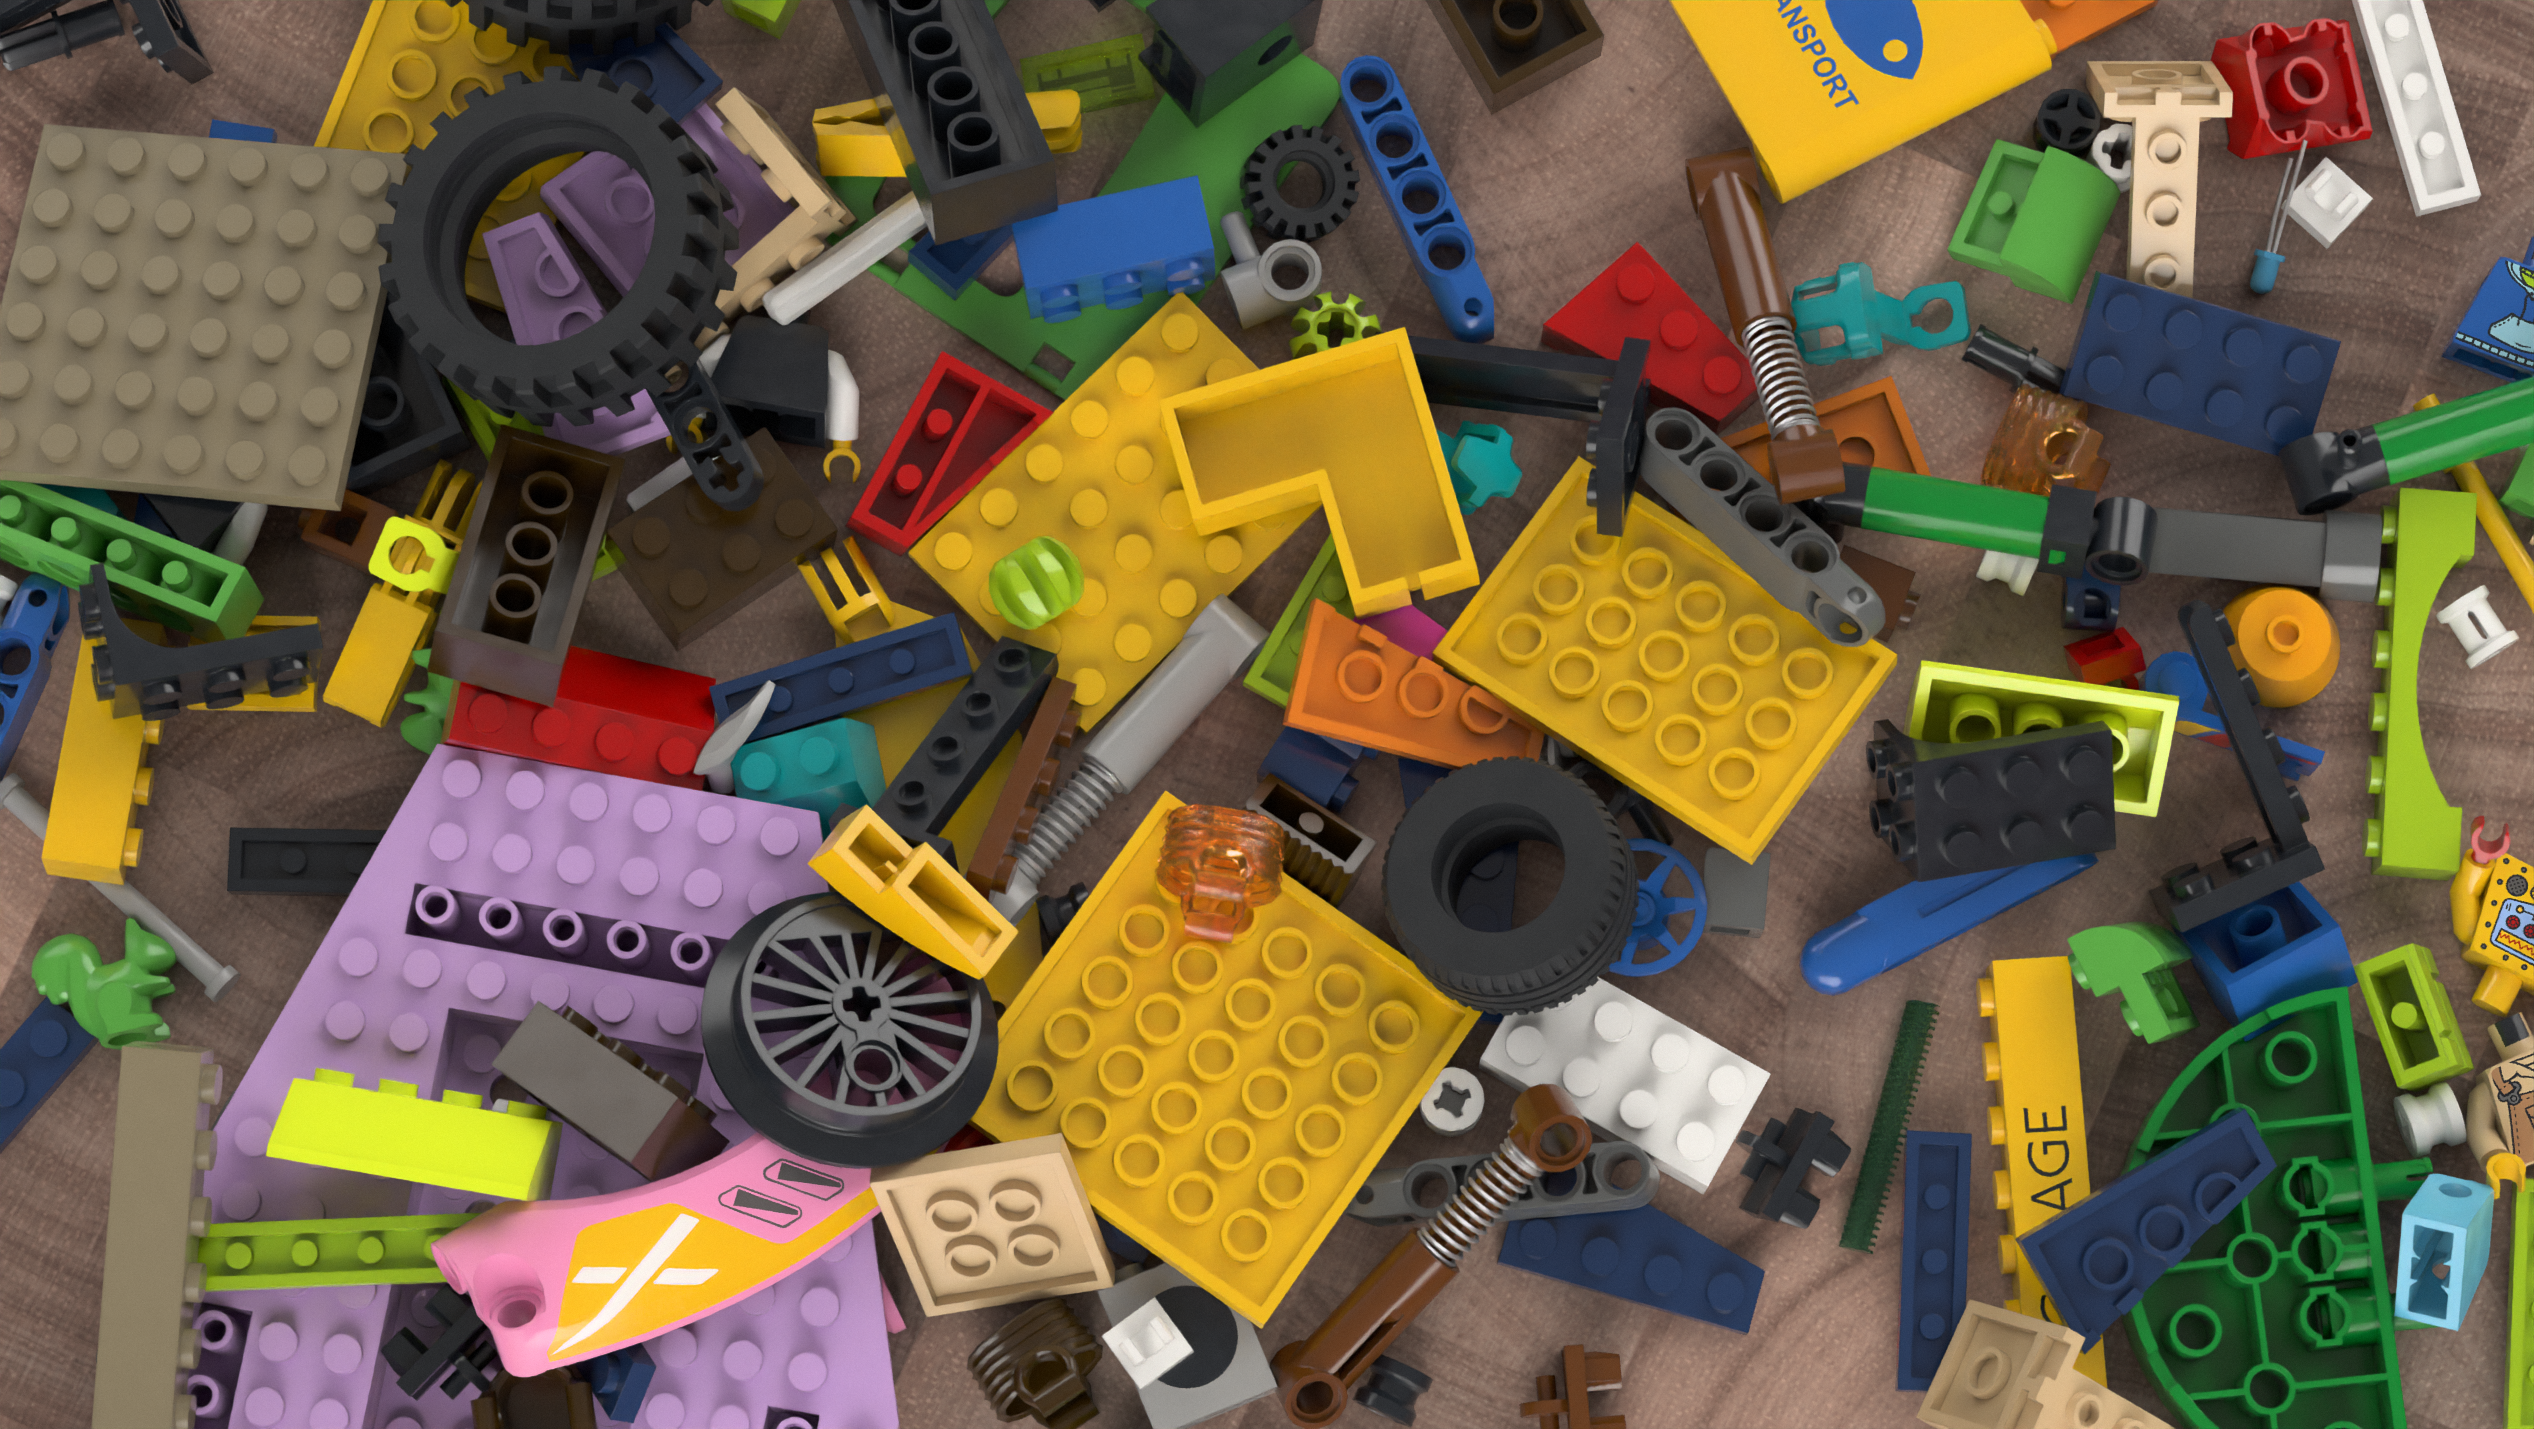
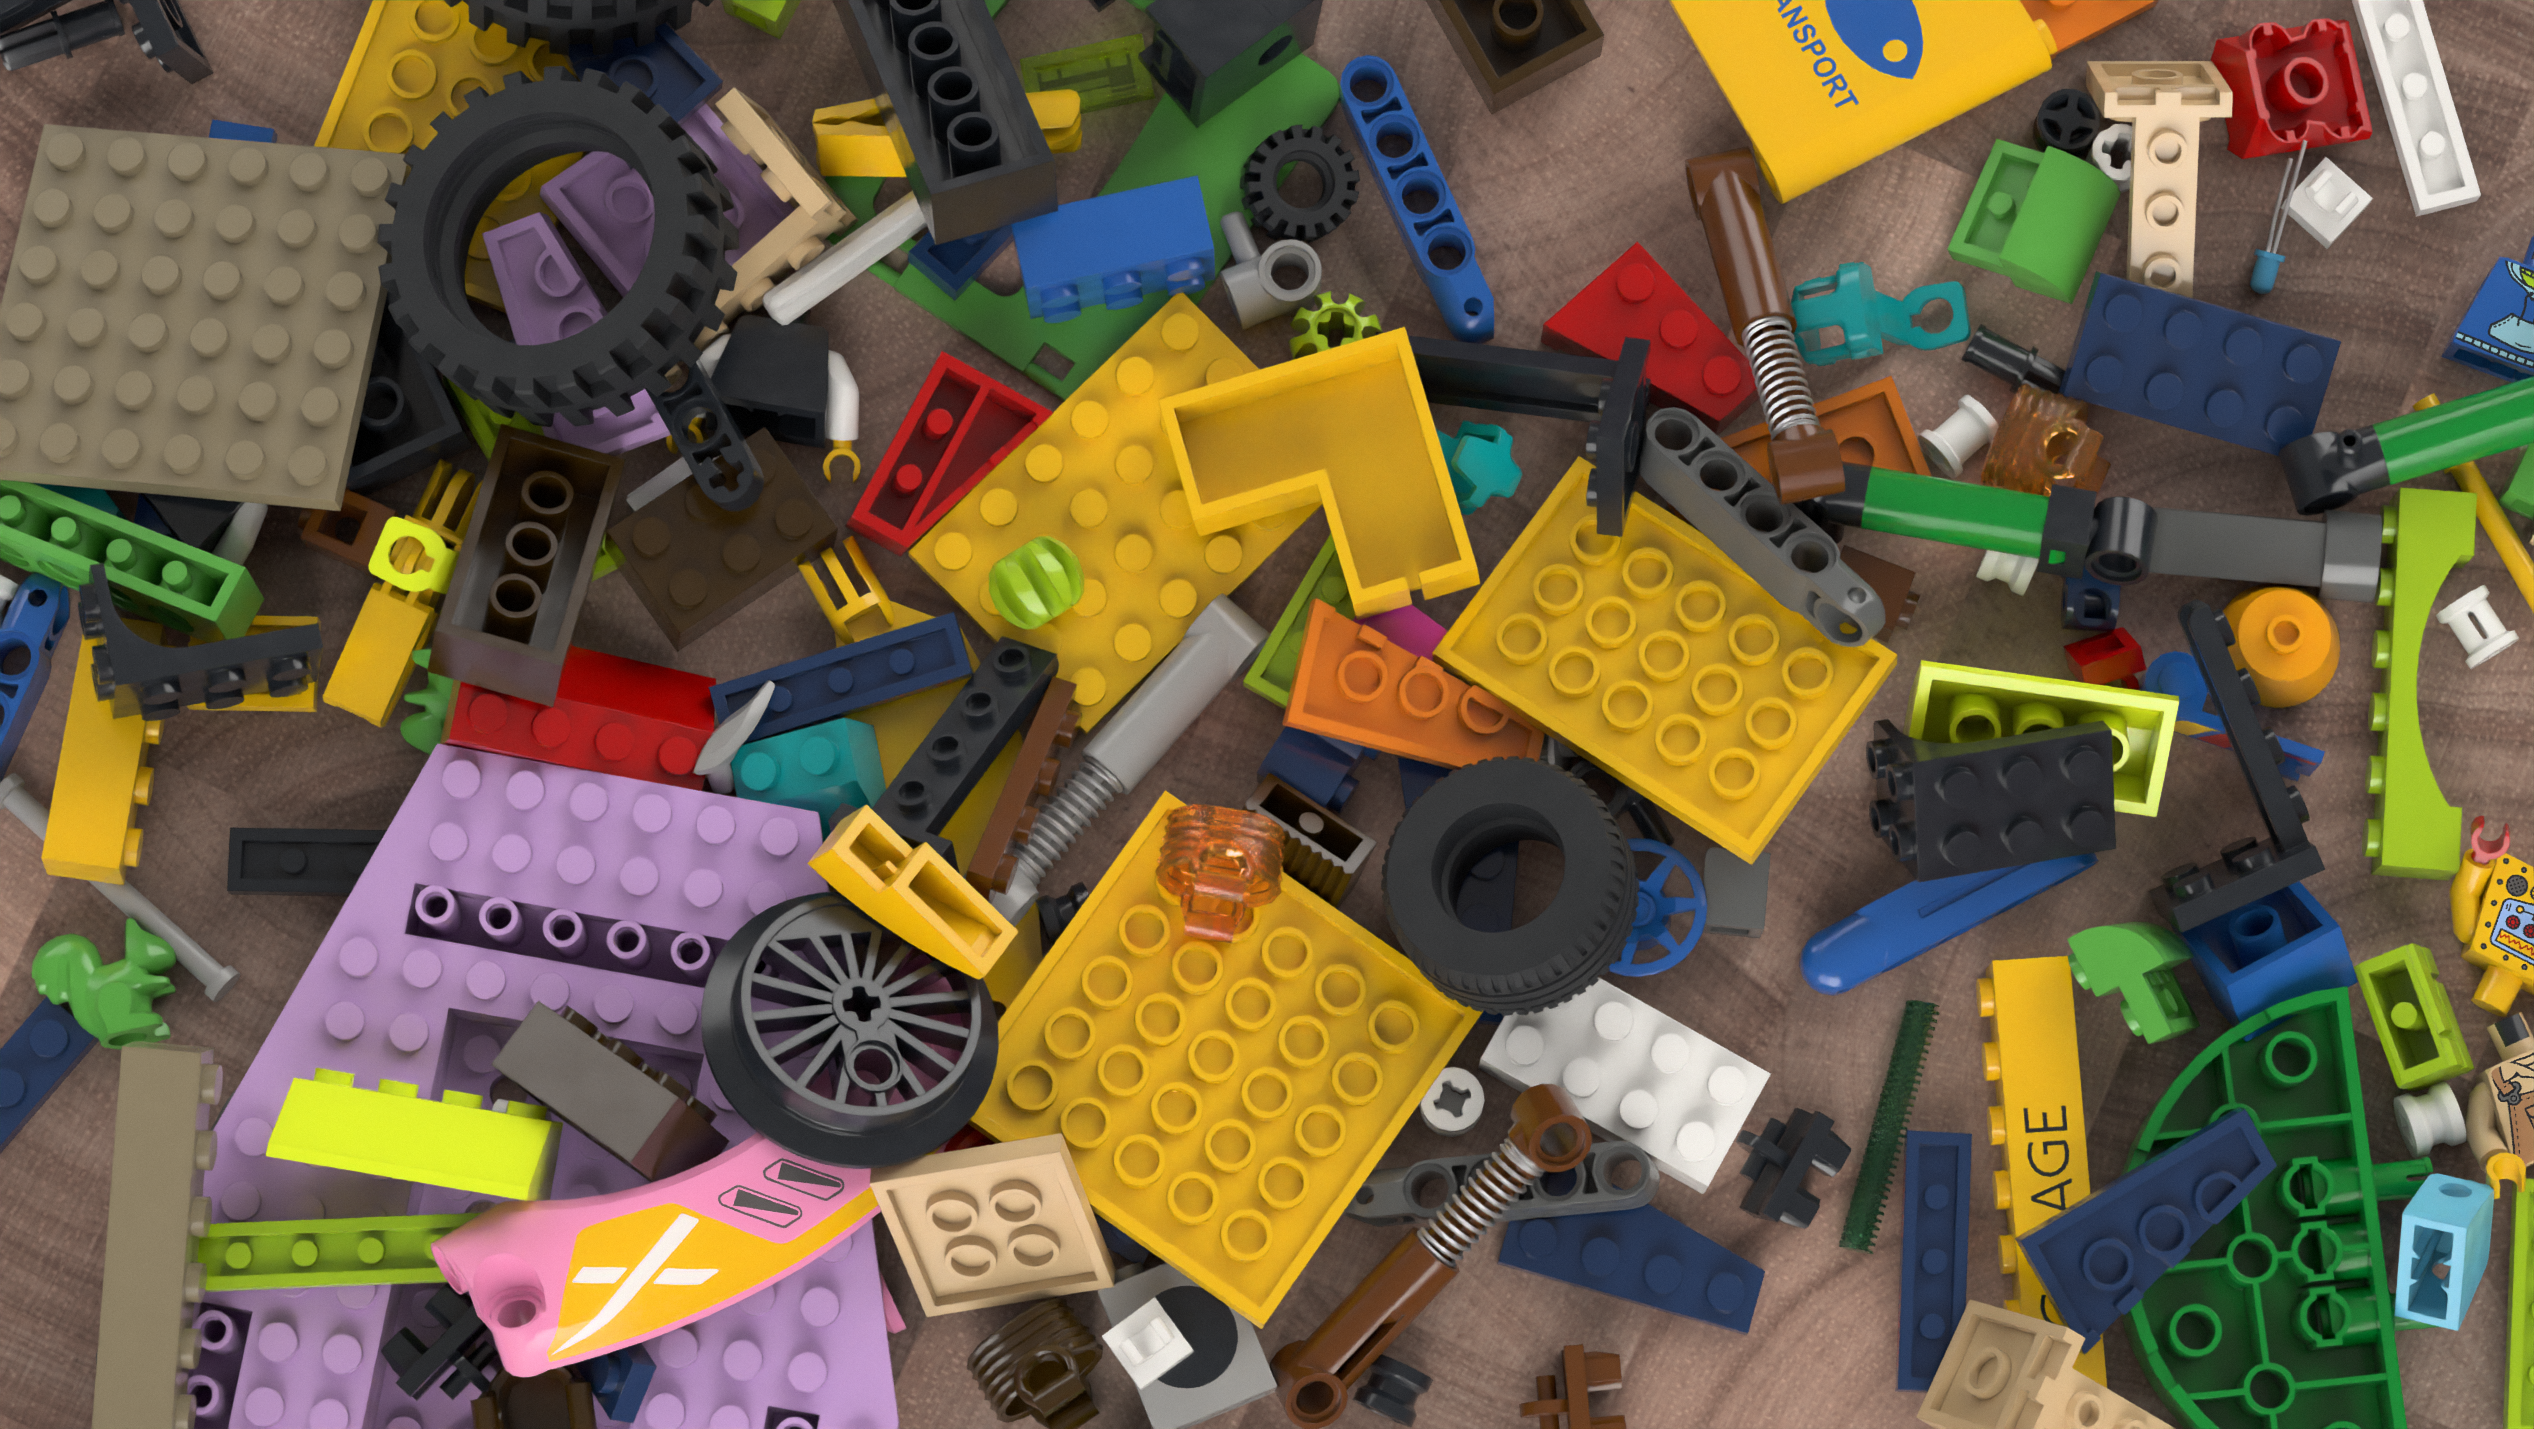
(1959, 436): none -> white bush

